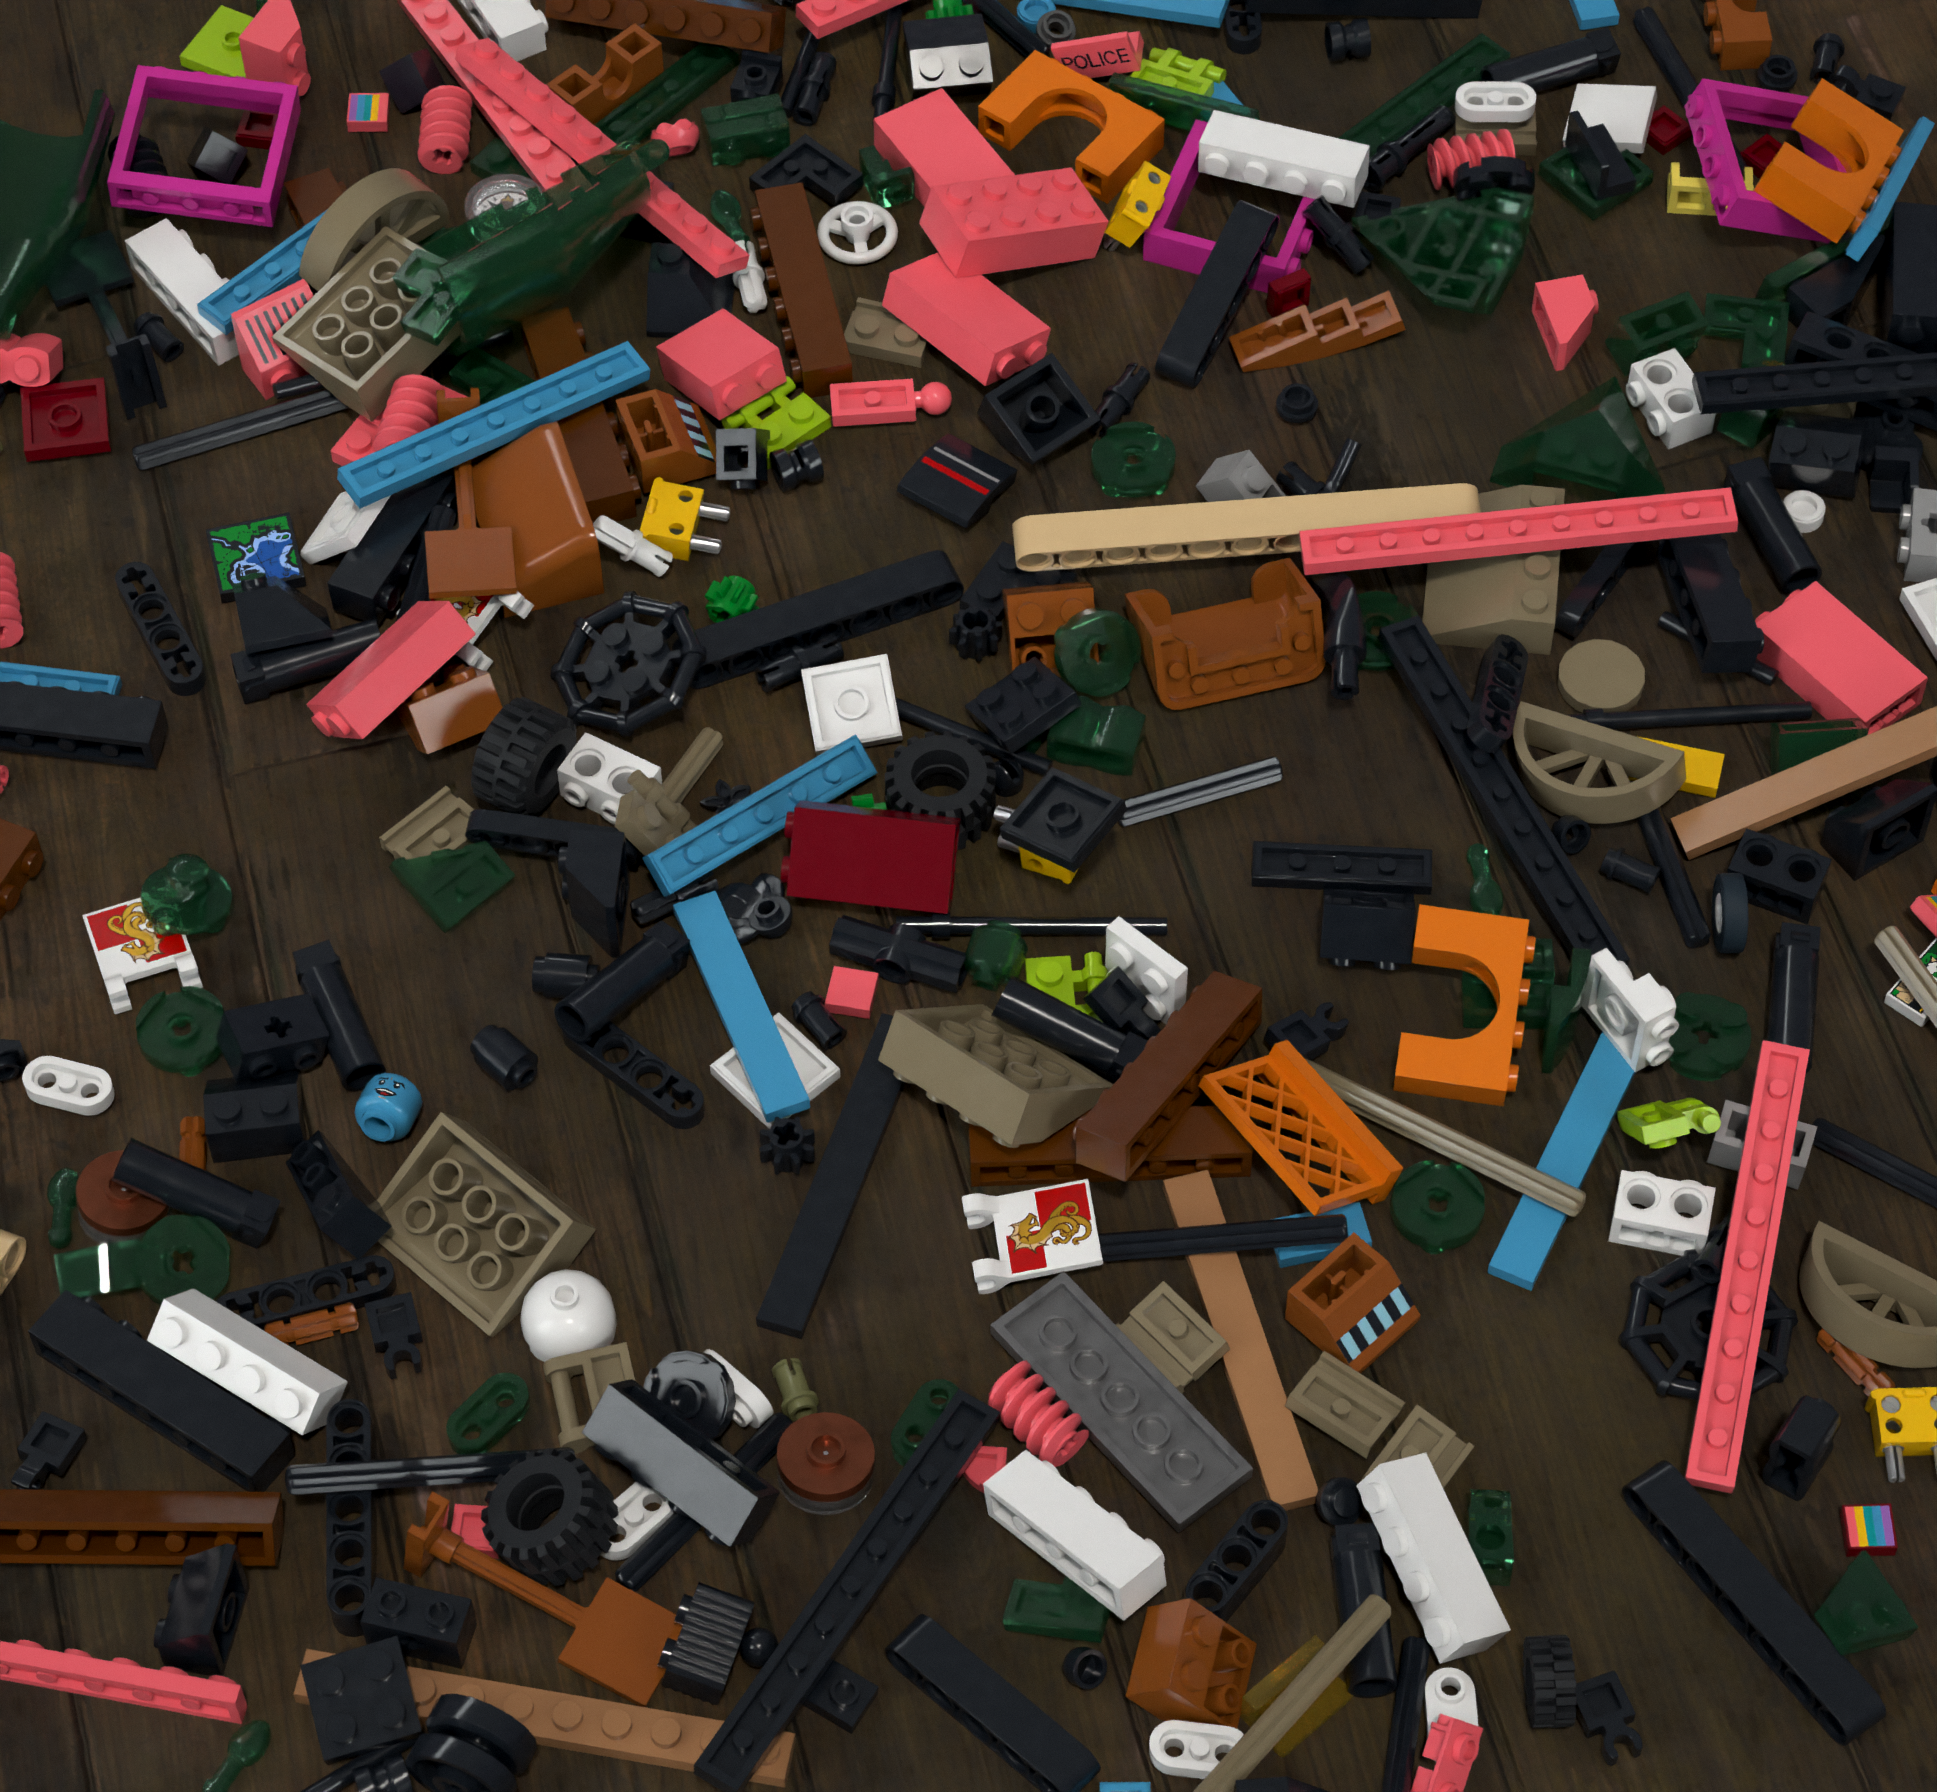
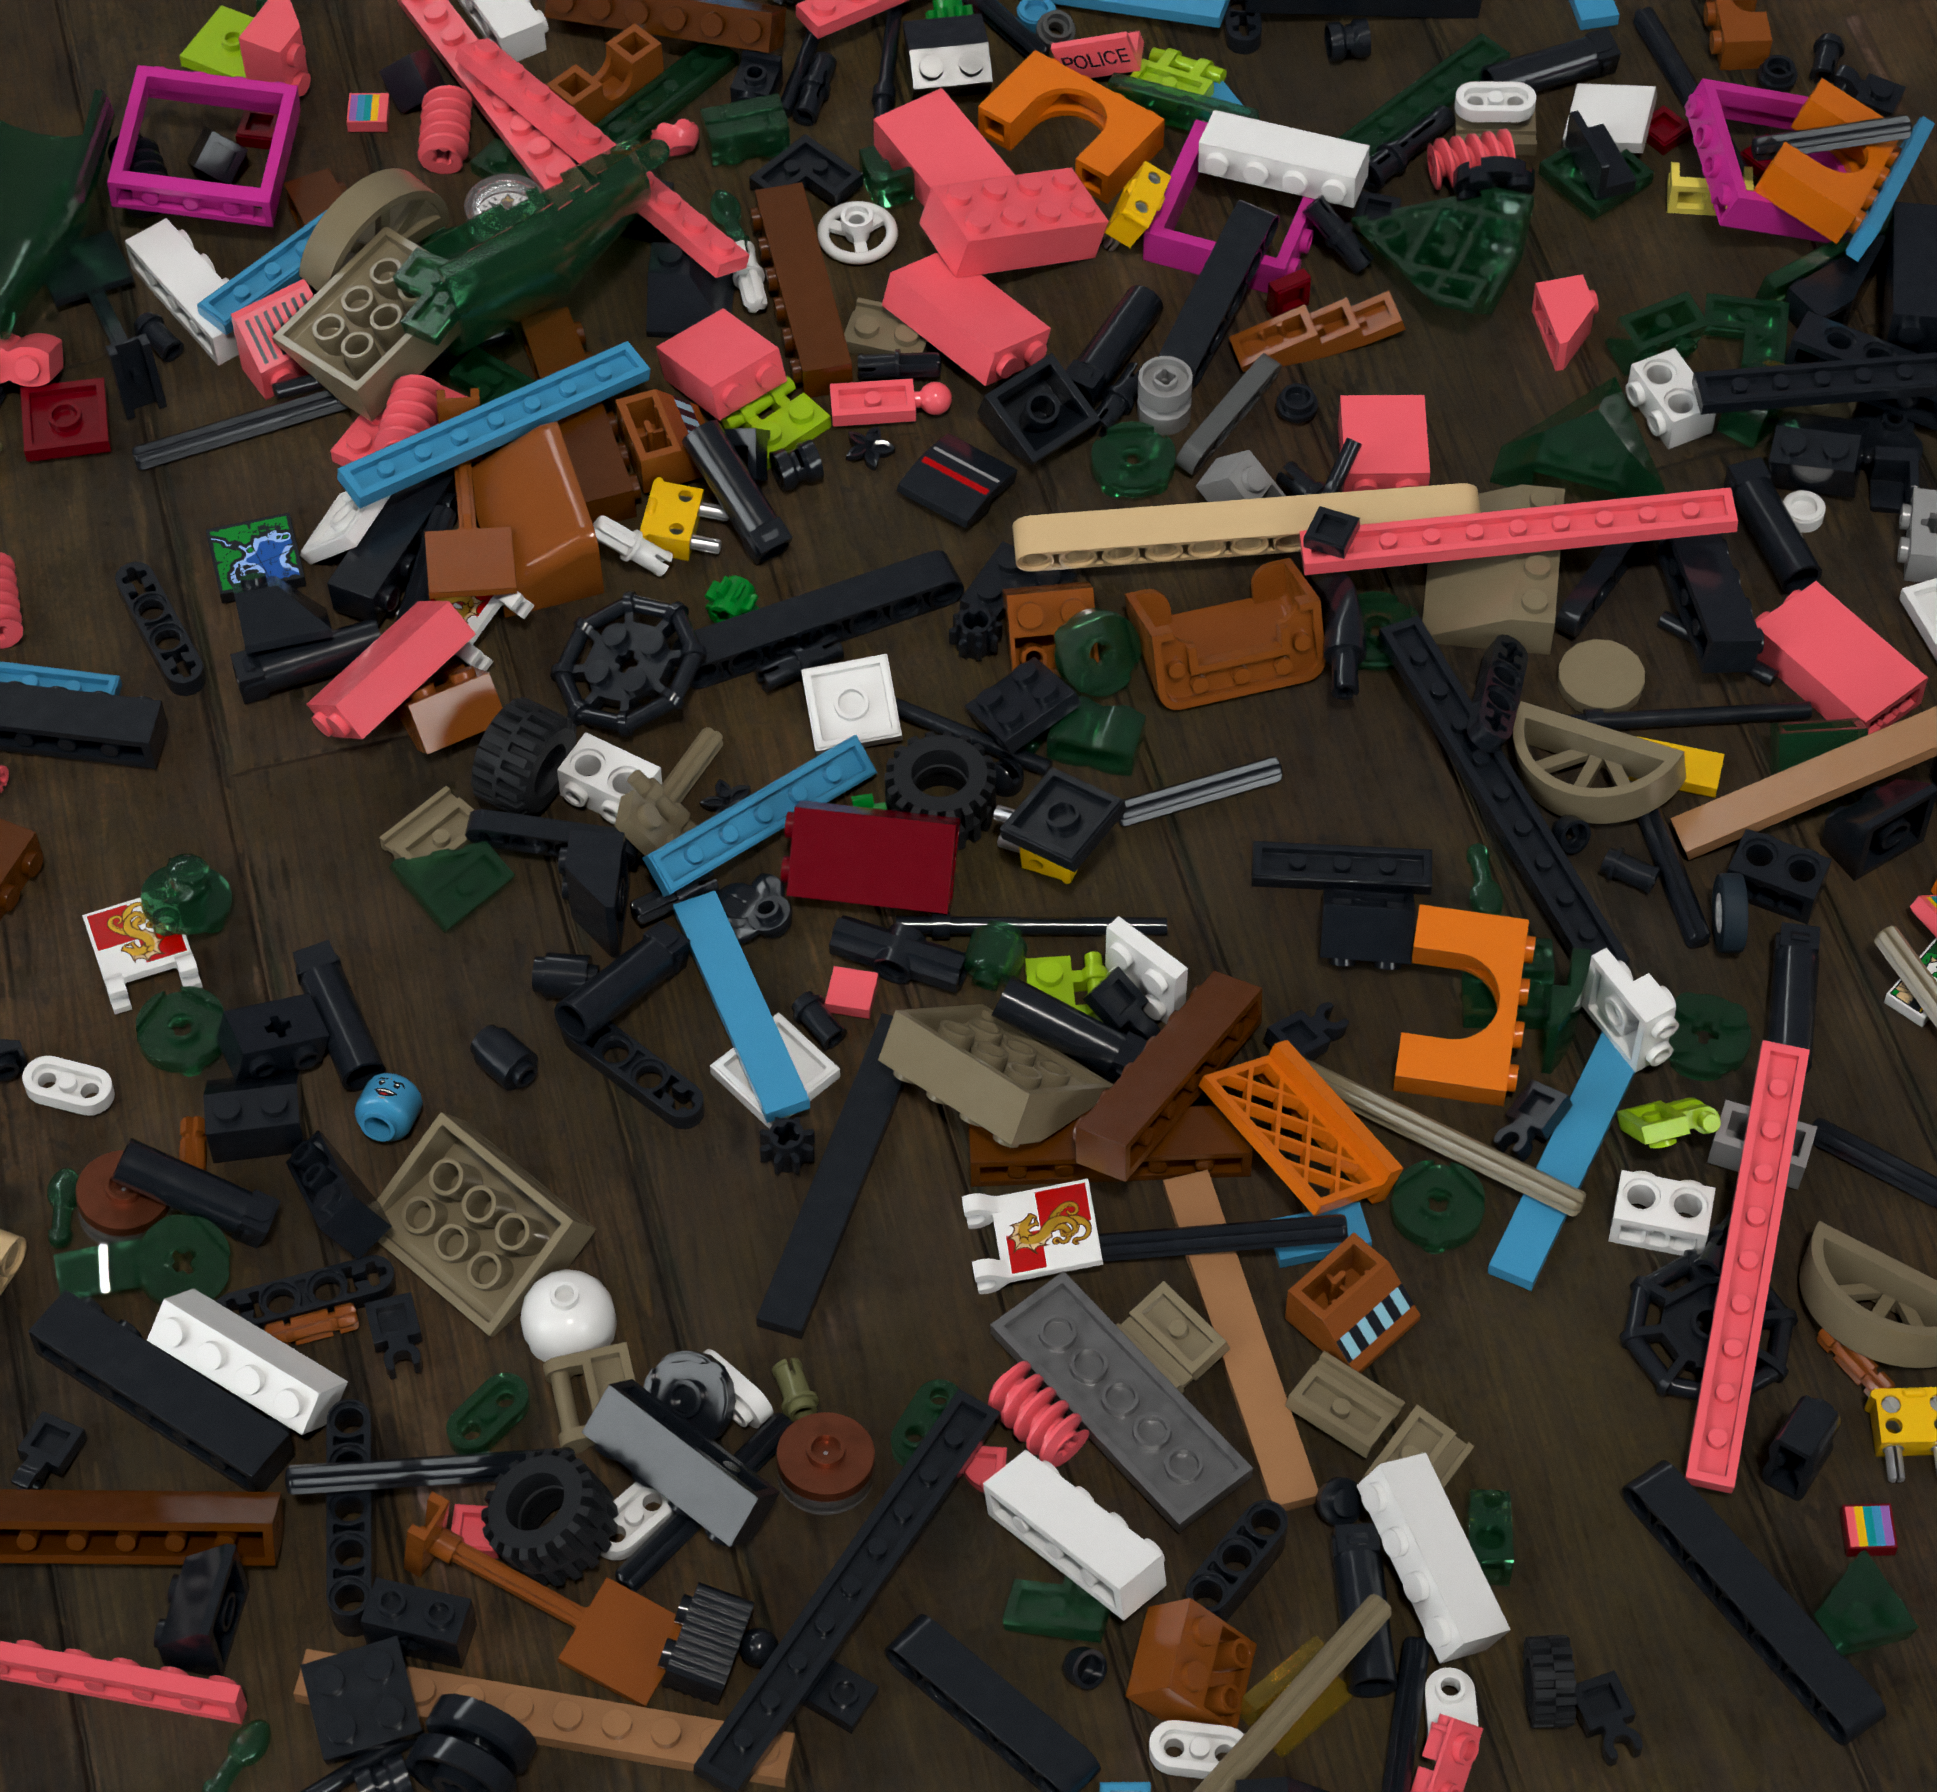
(737, 492): none -> black piece
(869, 447): none -> black plant
(899, 365): none -> black axle
(1115, 342): none -> black piece
(1165, 394): none -> light grey wheel
(1228, 414): none -> dark grey beam
(1331, 532): none -> black tile
(1391, 438): none -> coral brick
(1532, 1114): none -> black plate
(1834, 136): none -> black axle

